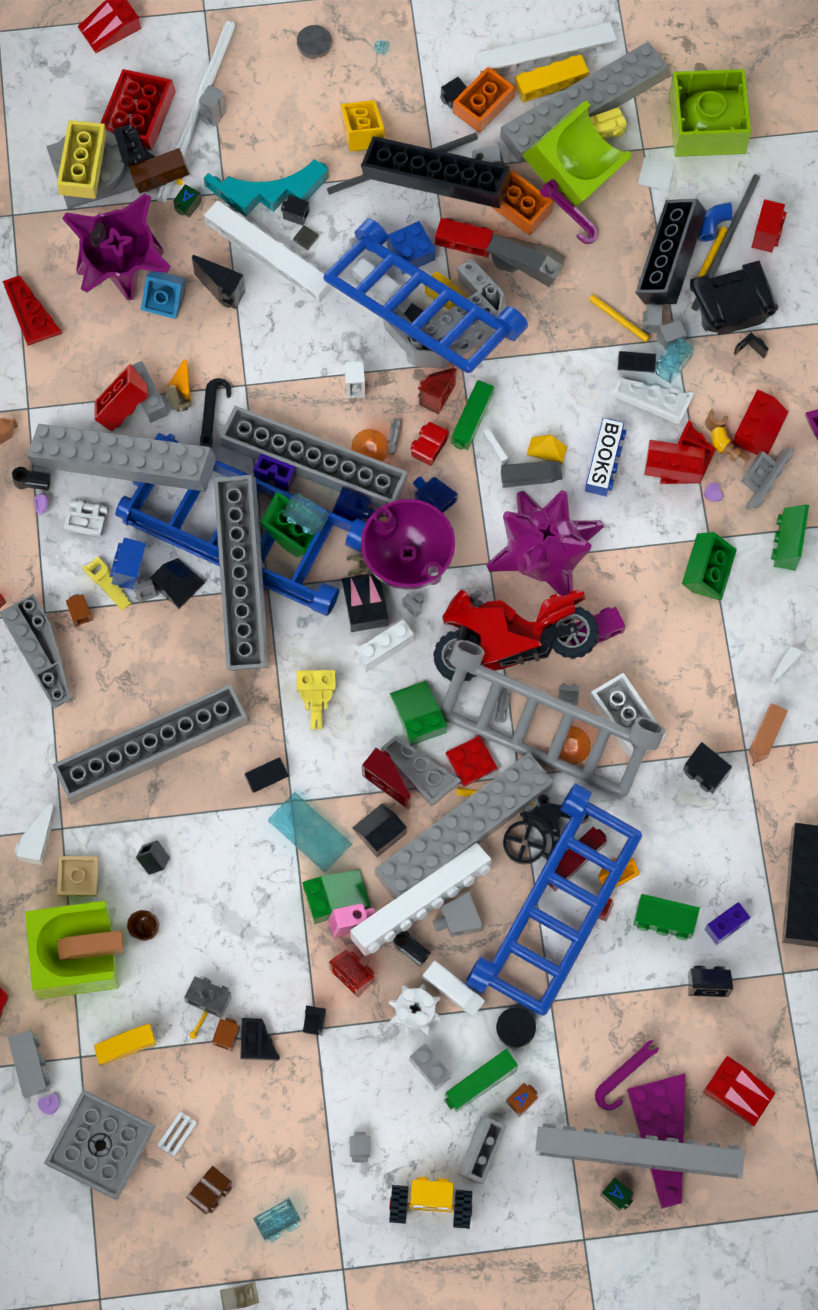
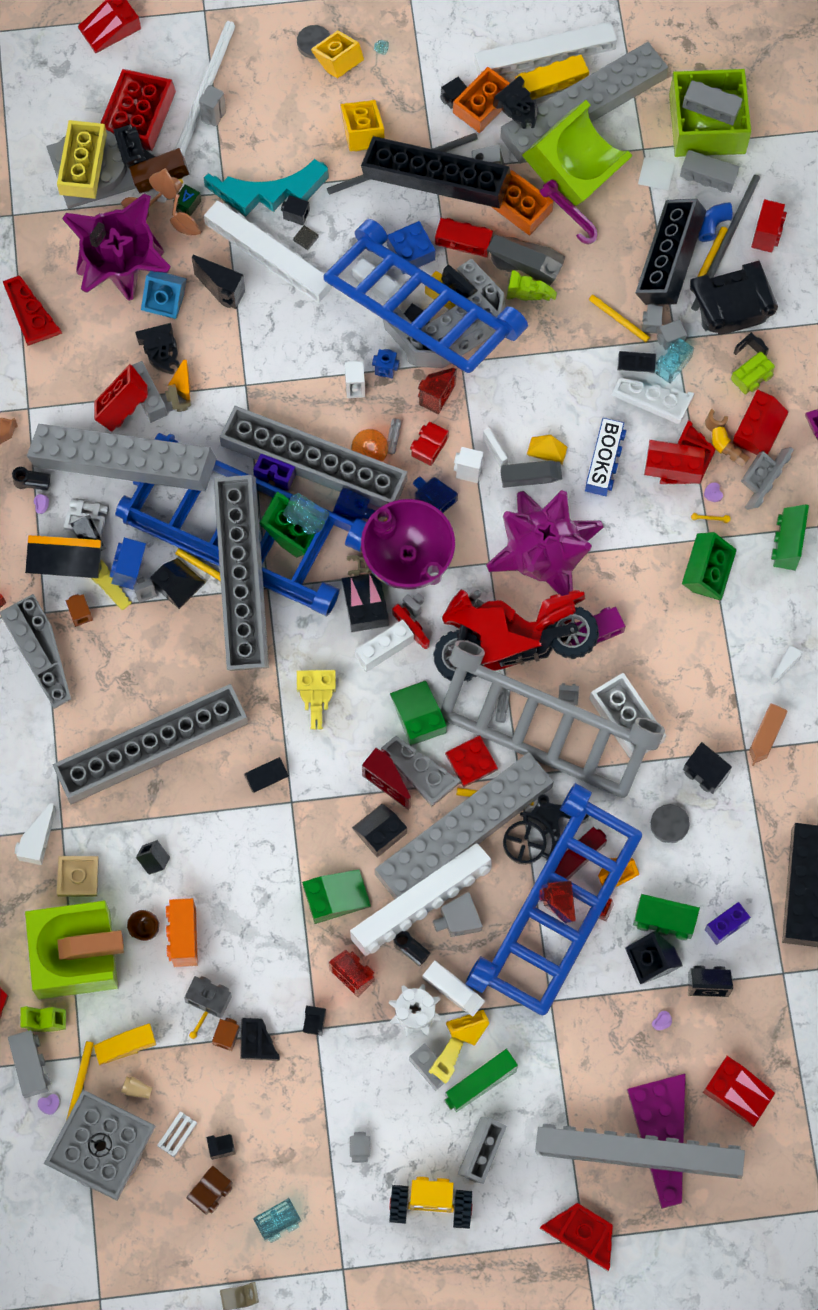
(43, 1020): none -> lime brick
(63, 556): none -> black slope
(81, 1075): none -> yellow bar
(85, 529): none -> hinge
(136, 1088): none -> tan cone
(158, 345): none -> black piece
(169, 188): none -> nougat plant
(182, 932): none -> orange brick
(199, 564): none -> yellow bar
(209, 409): black piece -> none
(220, 1146): none -> black panel
(309, 832): clear light blue piece -> none
(338, 54): none -> yellow slope
(347, 918): bright pink torso -> none
(385, 363): none -> blue brick
(419, 636): none -> red hinge
(444, 1064): none -> light yellow piece
(457, 282): none -> black wing
(468, 464): none -> white brick
(469, 1028): none -> yellow slope
(472, 415): green brick -> none
(516, 1027): black tile -> none
(517, 103): none -> black piece
(522, 1099): dark orange brick -> none
(527, 289): none -> lime piece
(559, 900): none -> clear red slope
(580, 751): clear orange dish -> none
(583, 1233): none -> red wing
(609, 123): light yellow brick -> none
(617, 1195): dark green brick -> none
(620, 1075): magenta piece -> none
(652, 957): none -> black slope
(662, 1021): none -> lavender piece
(669, 823): none -> flat silver tile
(709, 171): none -> light grey brick
(712, 102): none -> light grey brick
(726, 519): none -> yellow hinge
(753, 373): none -> lime brick

